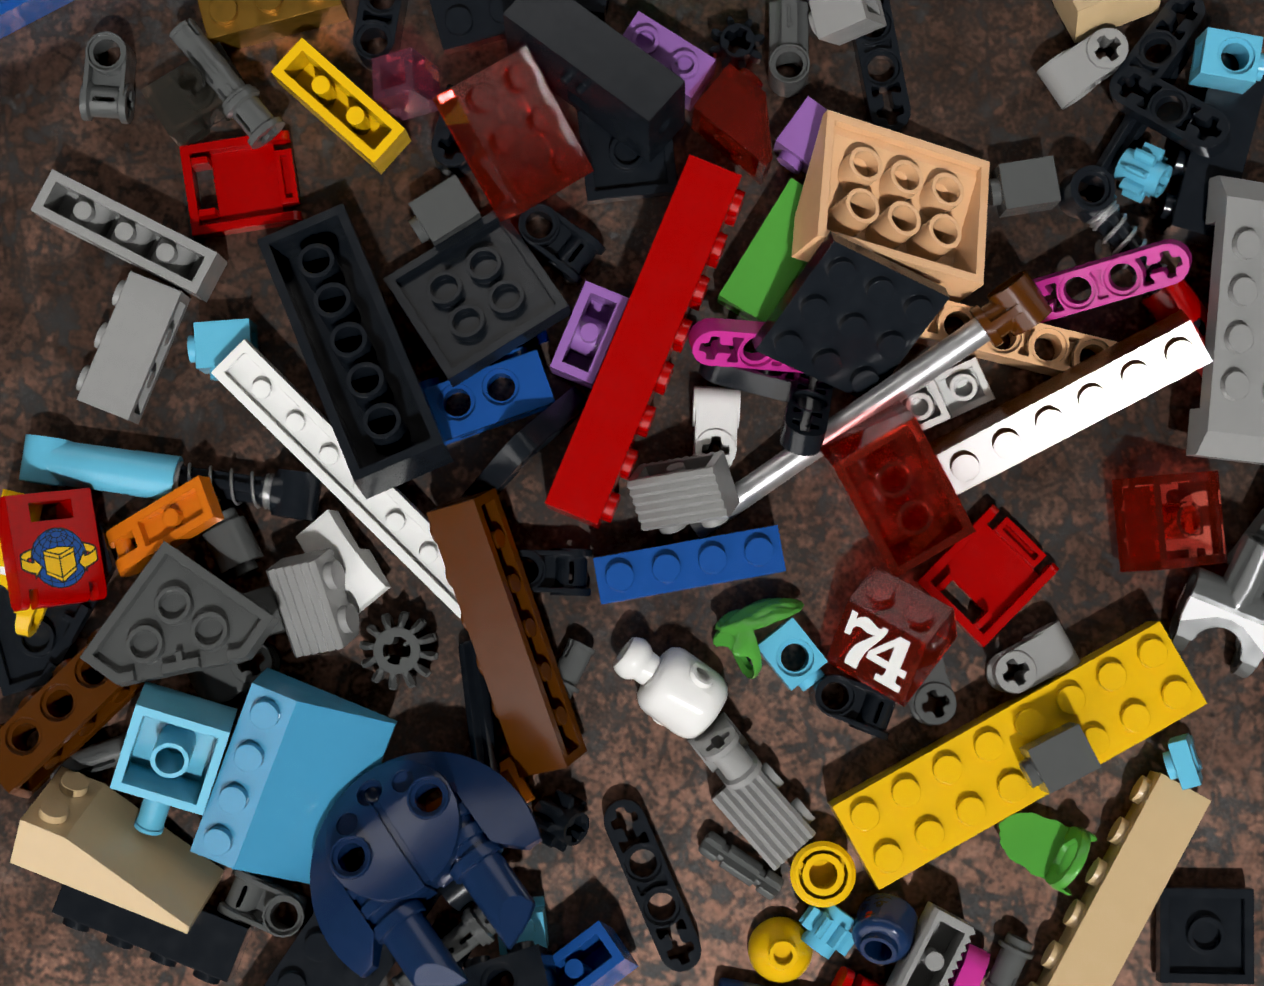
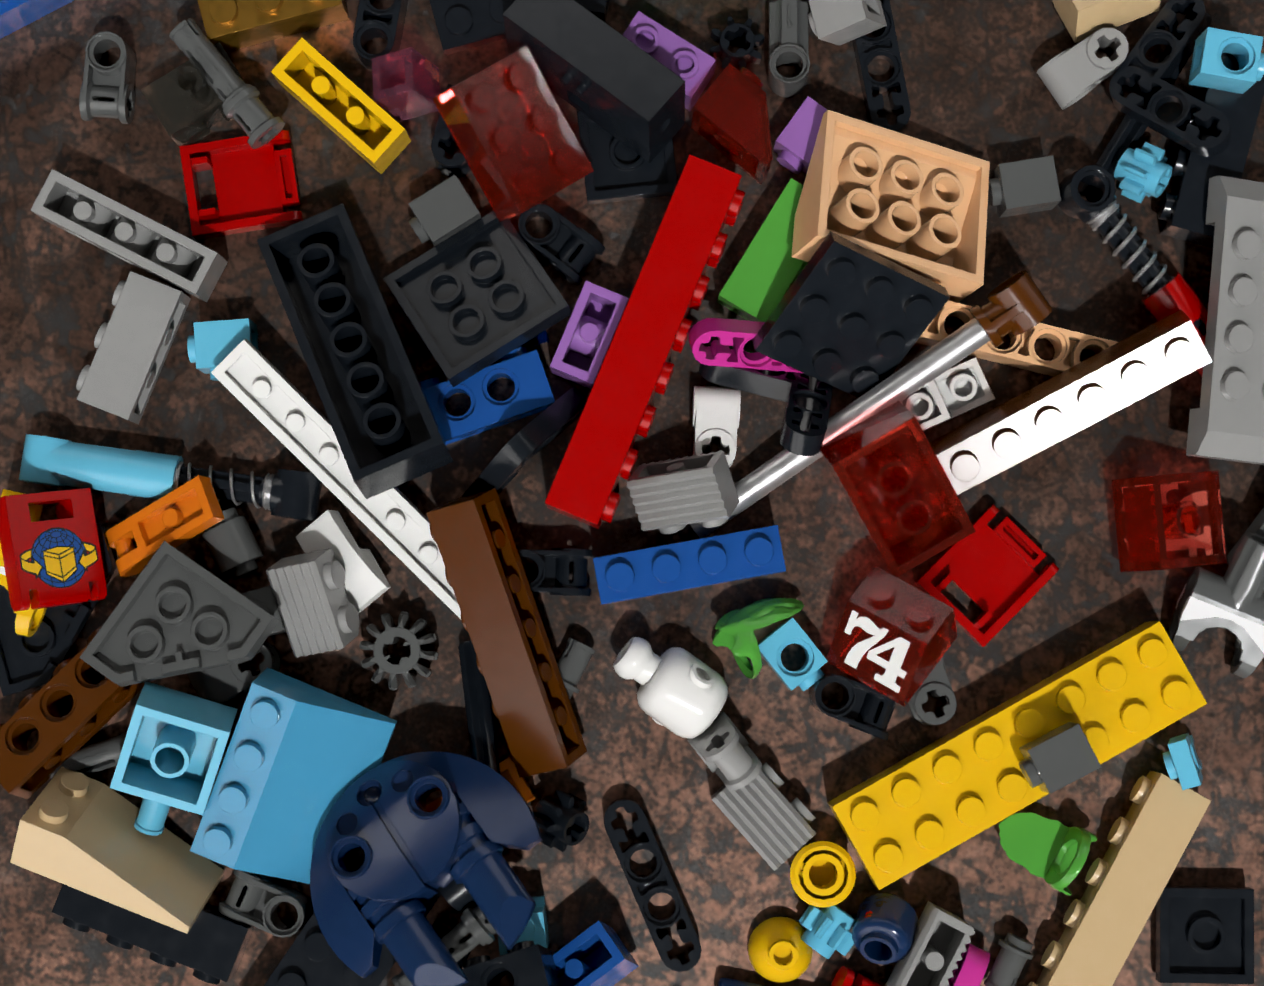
(741, 865): dark grey axle -> none
(1038, 656): light grey piece -> none
(1100, 280): dark pink beam -> none

